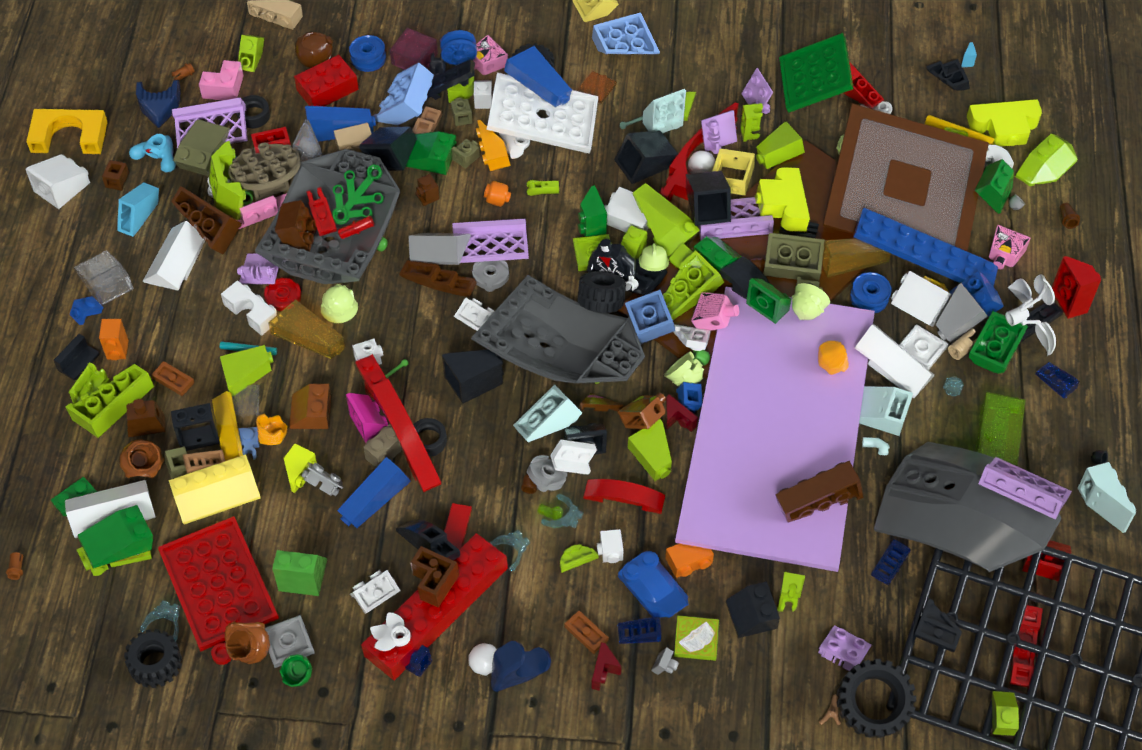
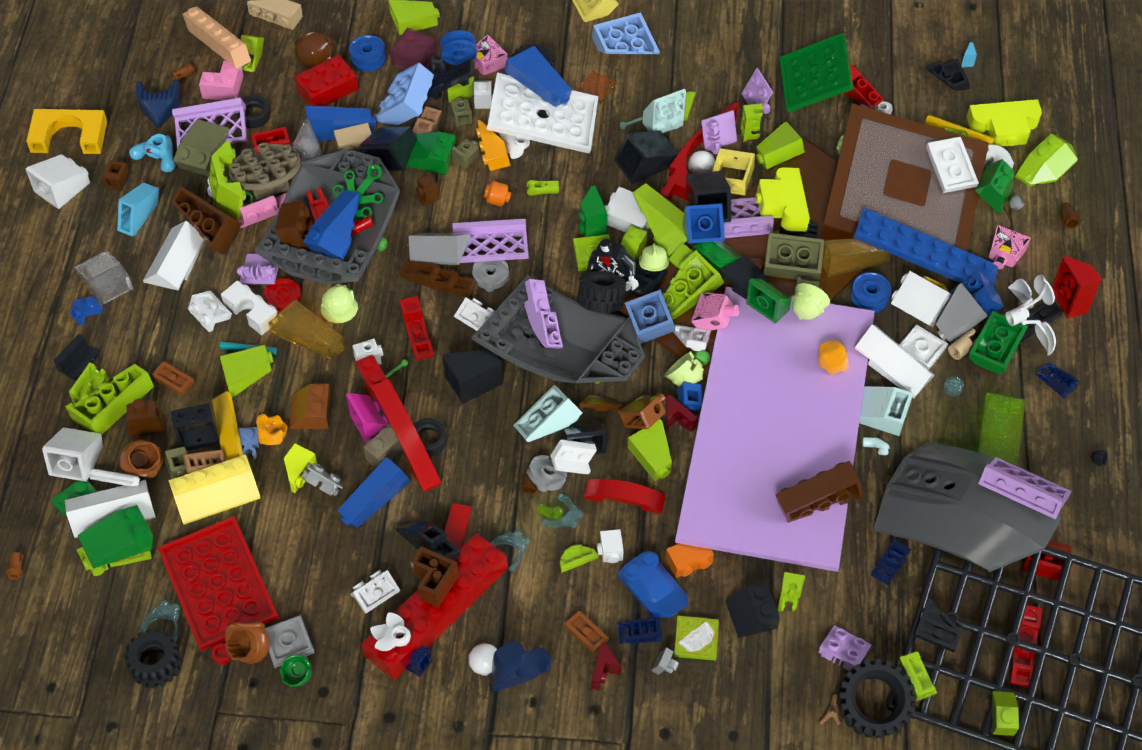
(72, 453): none -> white slope
(113, 339): orange brick -> none
(113, 477): none -> white axle
(208, 309): none -> white bracket
(216, 37): none -> light nougat brick
(247, 401): clear piece -> none
(299, 572): bright green slope -> none
(333, 228): none -> blue wedge
(413, 15): none -> lime slope
(416, 328): none -> red slope
(540, 317): none -> lavender slope
(703, 223): none -> blue slope
(913, 666): none -> lime hinge
(952, 164): none -> white plate
(1107, 496): light aqua slope -> none

